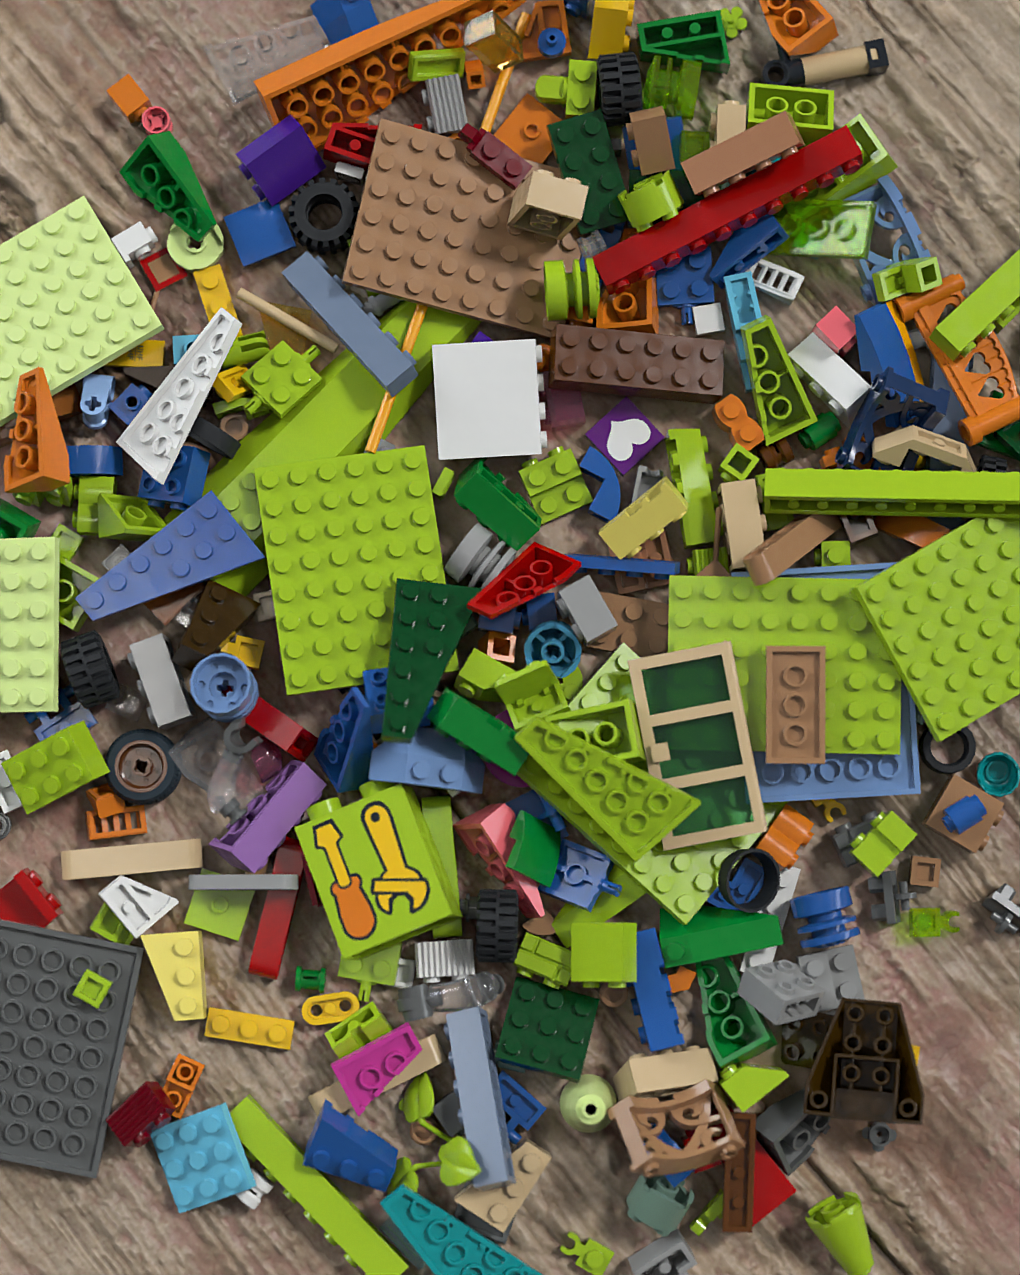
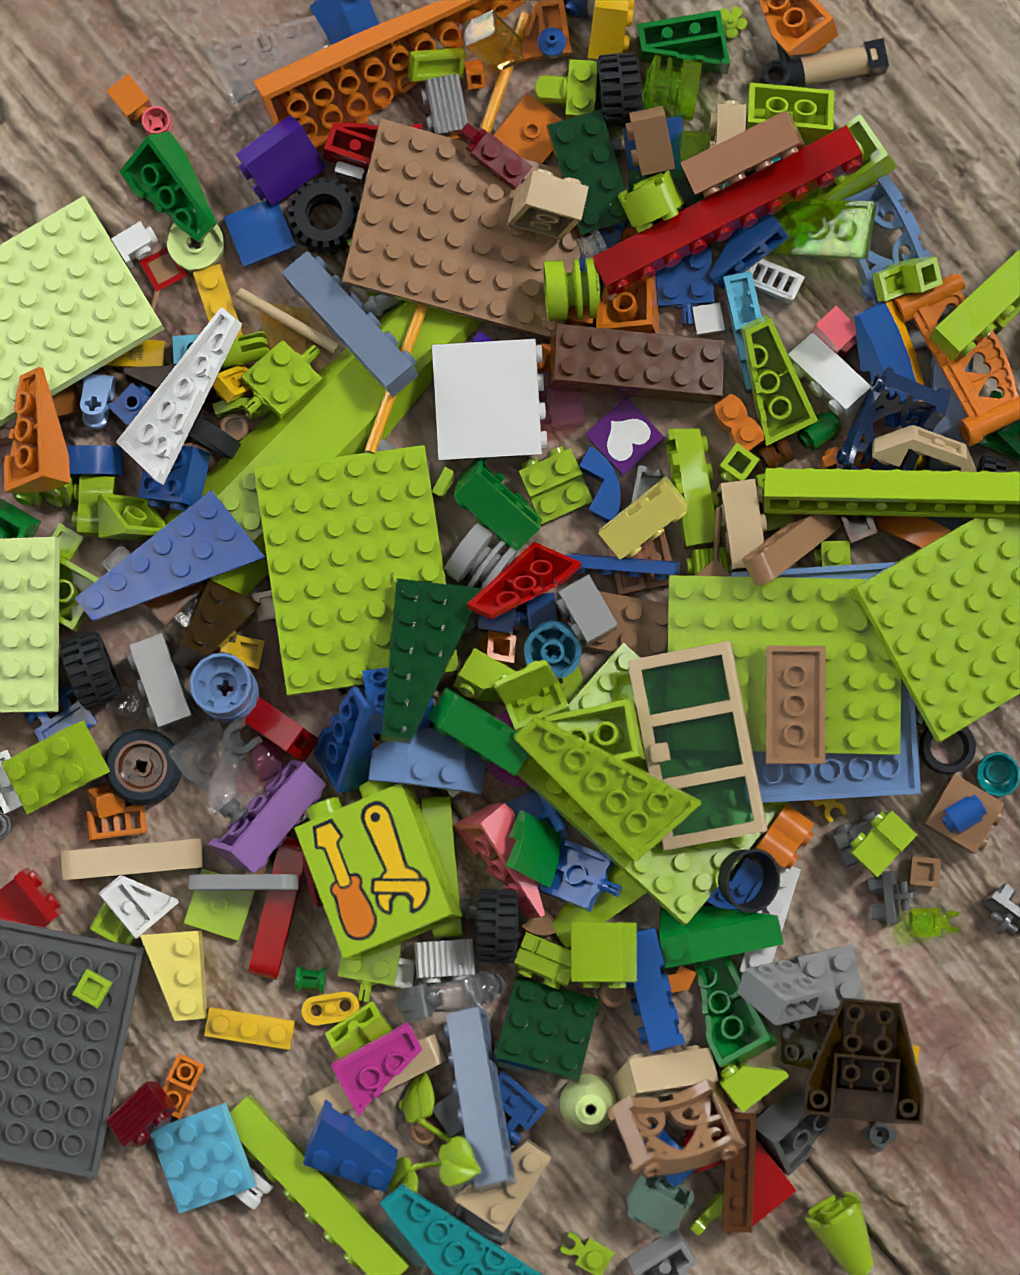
(824, 917): blue wheel -> none

